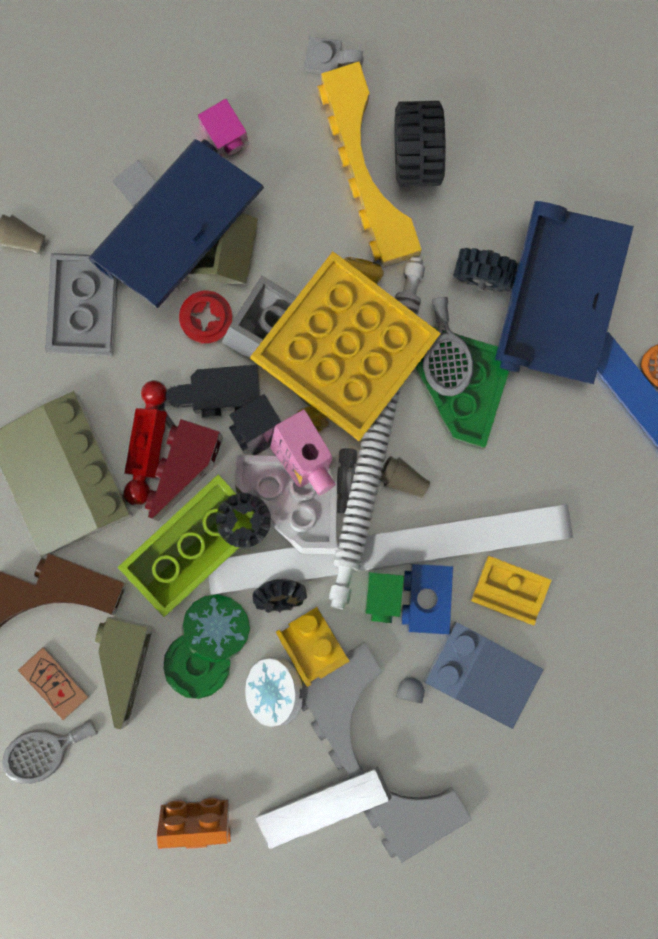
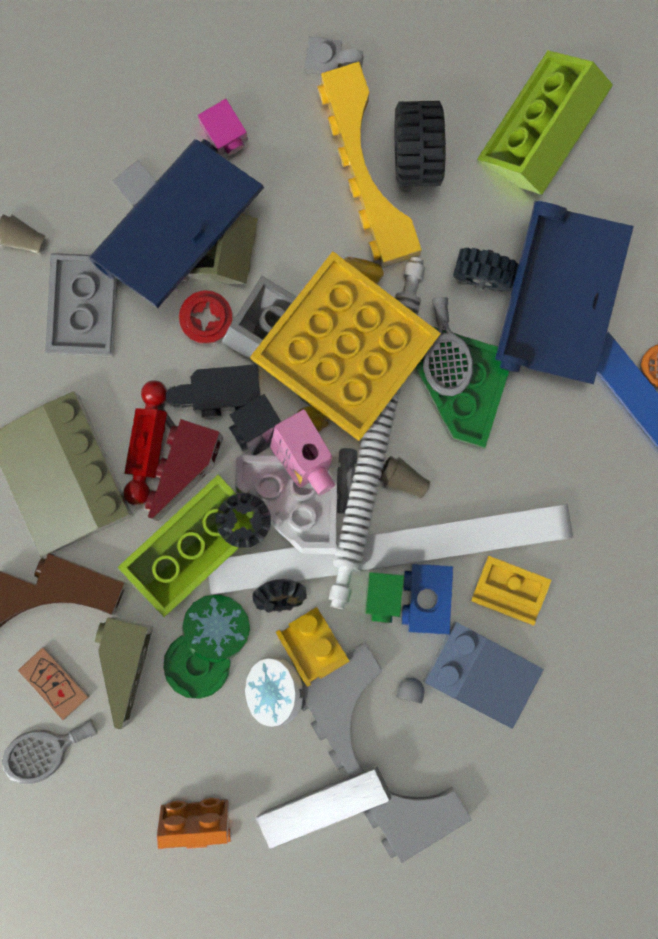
(545, 121): none -> lime slope

